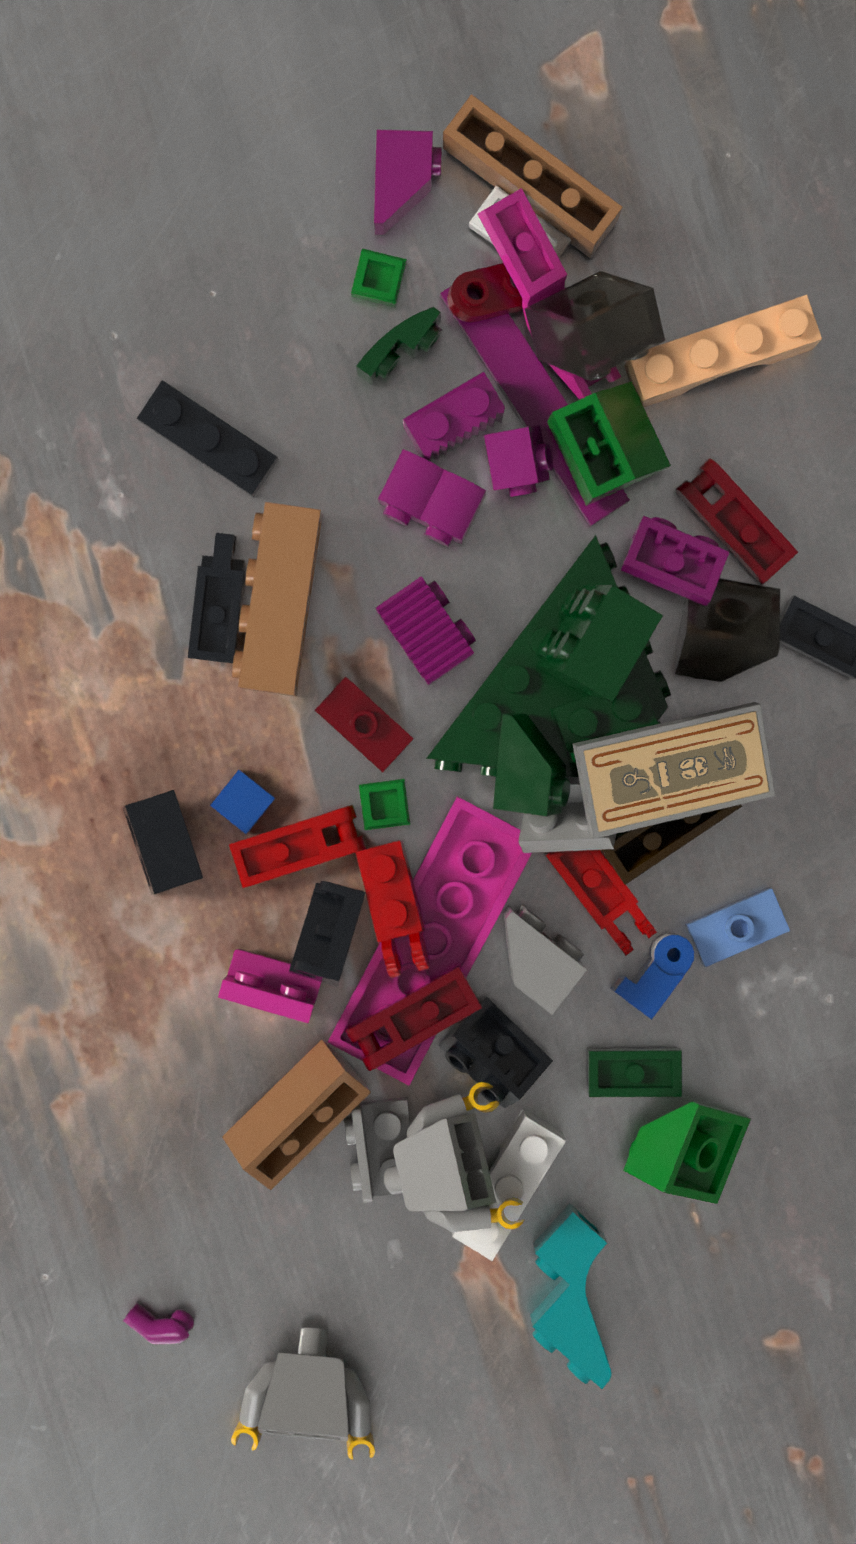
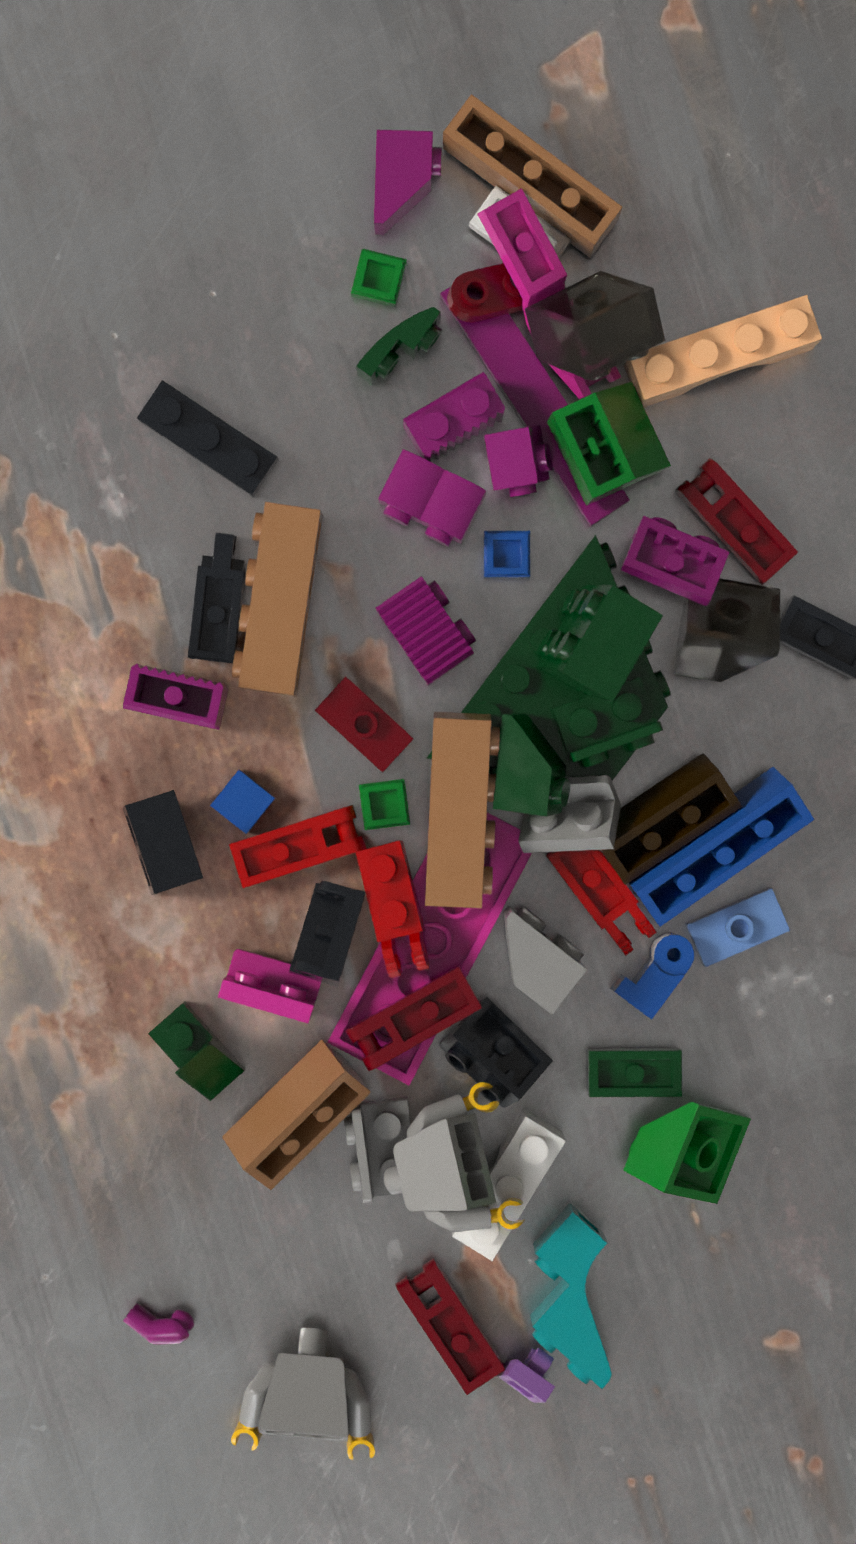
(175, 696): none -> magenta brick
(196, 1052): none -> dark green slope
(451, 1328): none -> dark red plate
(459, 810): none -> medium nougat brick
(506, 554): none -> blue tile
(528, 1376): none -> medium lavender tile
(674, 769): tile -> none
(767, 817): none -> blue brick

